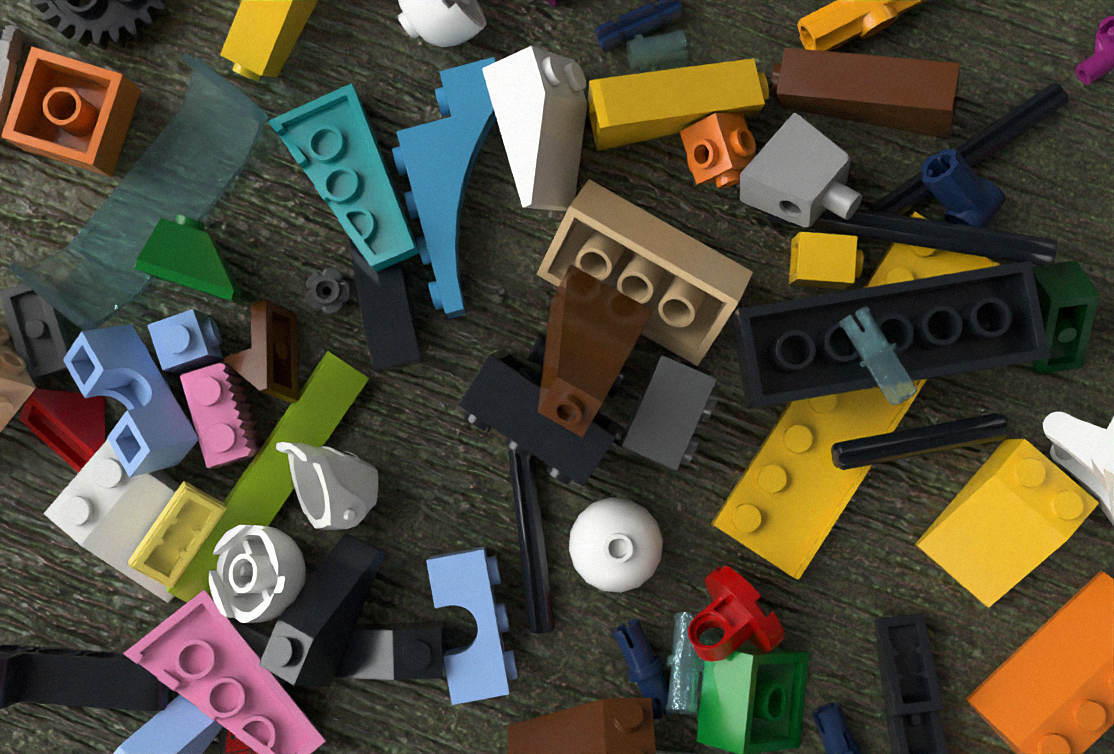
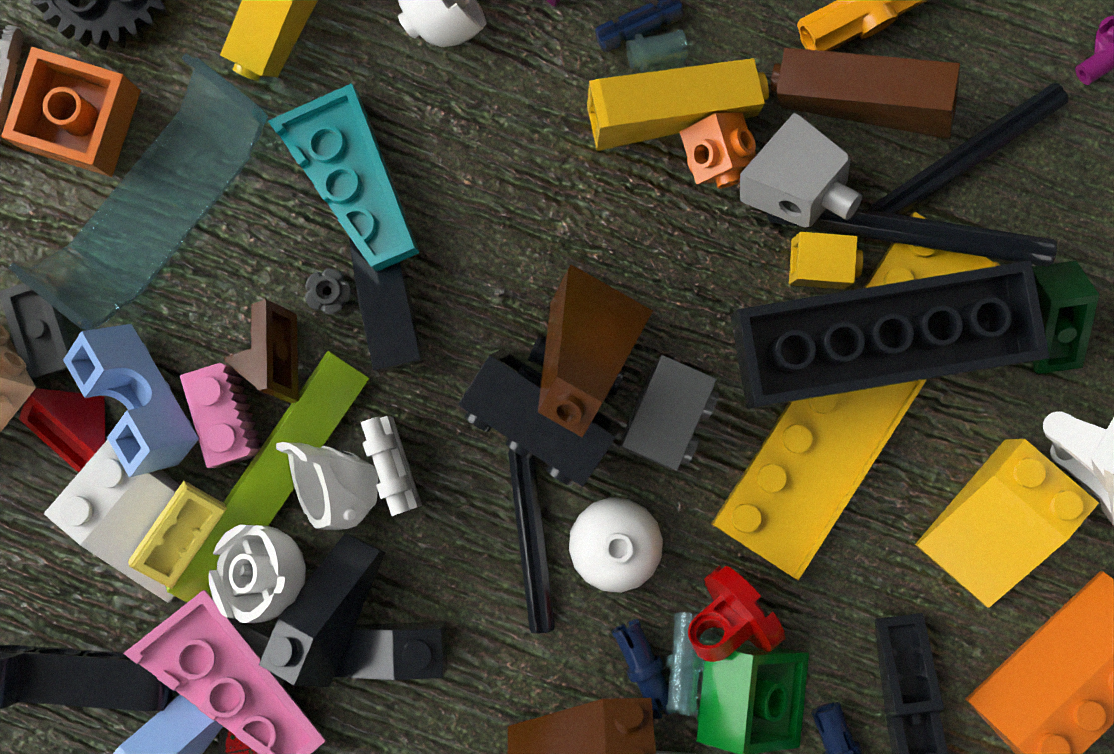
(186, 341): light blue brick -> none
(189, 258): green slope -> none
(391, 464): none -> white plate
(439, 167): dark azure arch -> none
(482, 666): light blue arch -> none
(541, 123): white slope -> none
(652, 263): tan slope -> none
(879, 357): clear light blue axle -> none
(919, 441): black axle -> none
(959, 189): dark blue piece -> none

